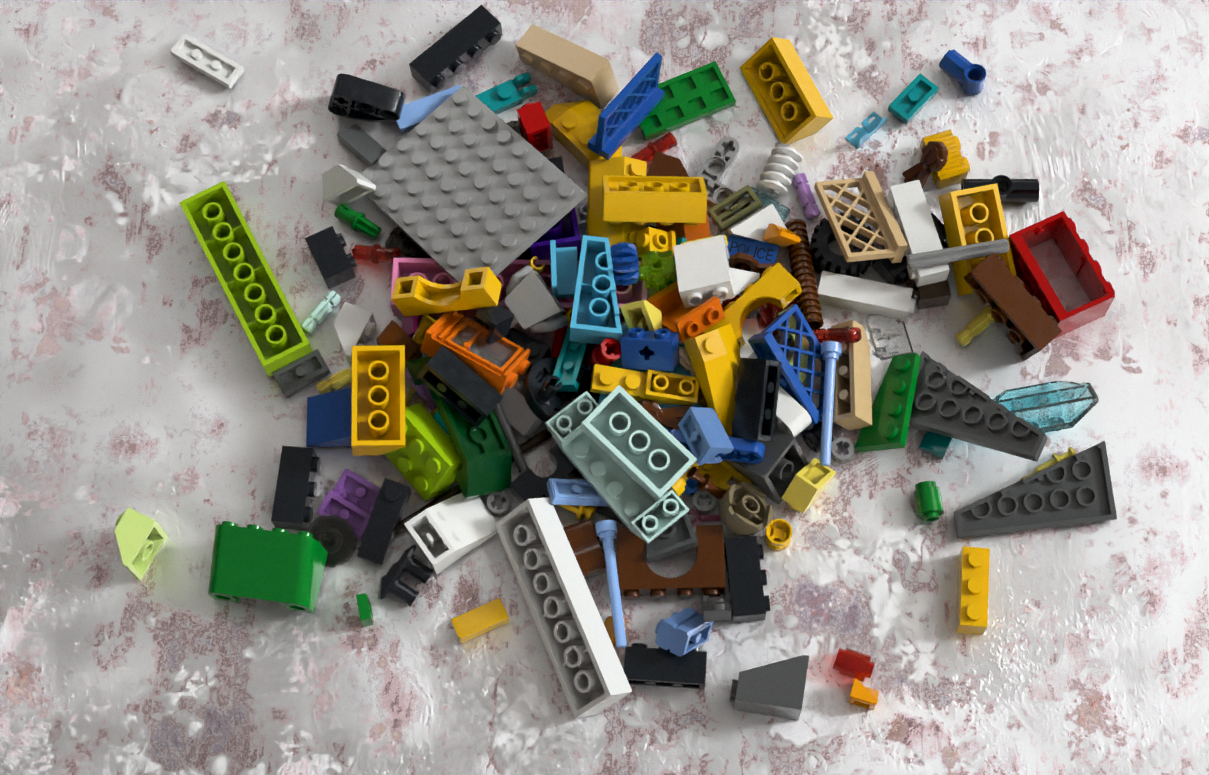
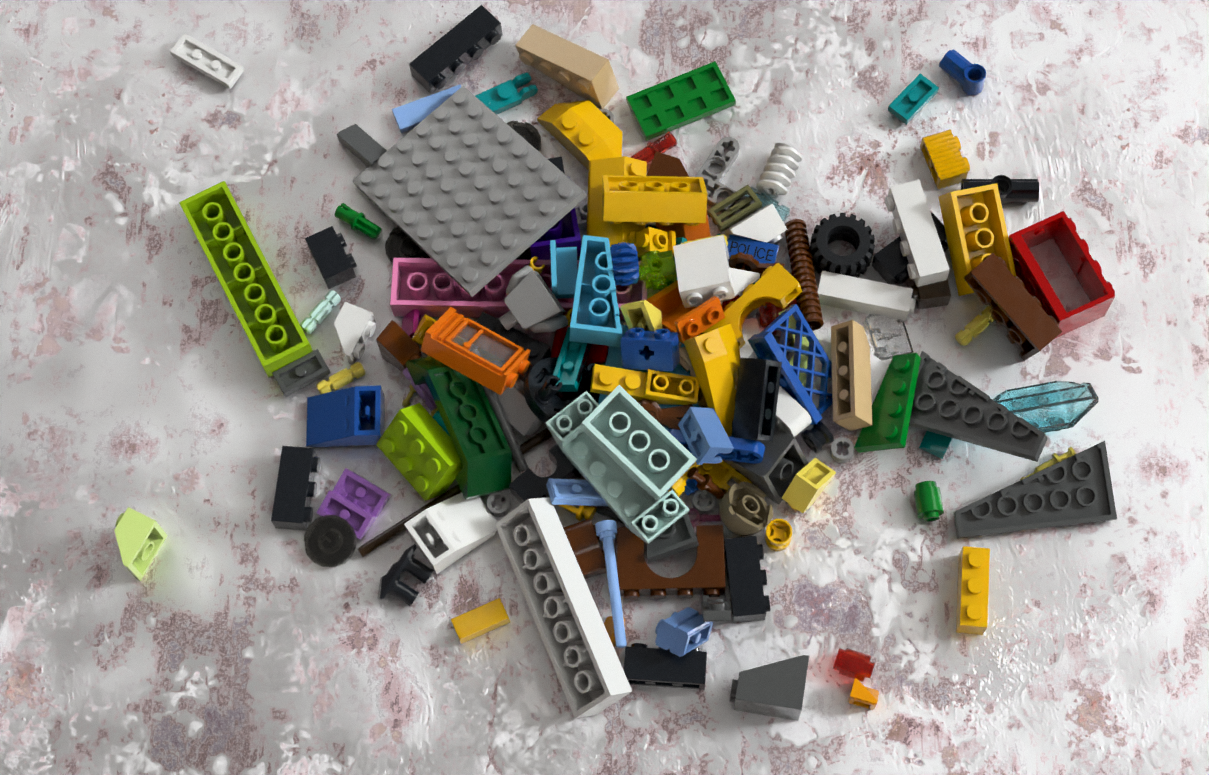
(266, 566): green windscreen -> none
(344, 185): white slope -> none
(365, 100): black beam -> none
(365, 609): green tile -> none
(375, 253): clear red axle -> none
(378, 399): yellow slope -> none
(384, 521): black slope -> none
(420, 297): yellow arch -> none
(459, 386): black brick -> none
(496, 320): black panel -> none
(535, 126): red brick -> none
(606, 353): red bush -> none
(628, 109): blue fence -> none
(780, 236): light orange slope -> none
(785, 91): yellow slope -> none
(806, 196): lavender axle -> none
(831, 351): light blue piece -> none
(840, 335): clear red axle -> none
(871, 127): medium azure piece -> none
(878, 215): tan fence -> none
(932, 160): reddish brown piece -> none
(957, 253): light grey axle -> none

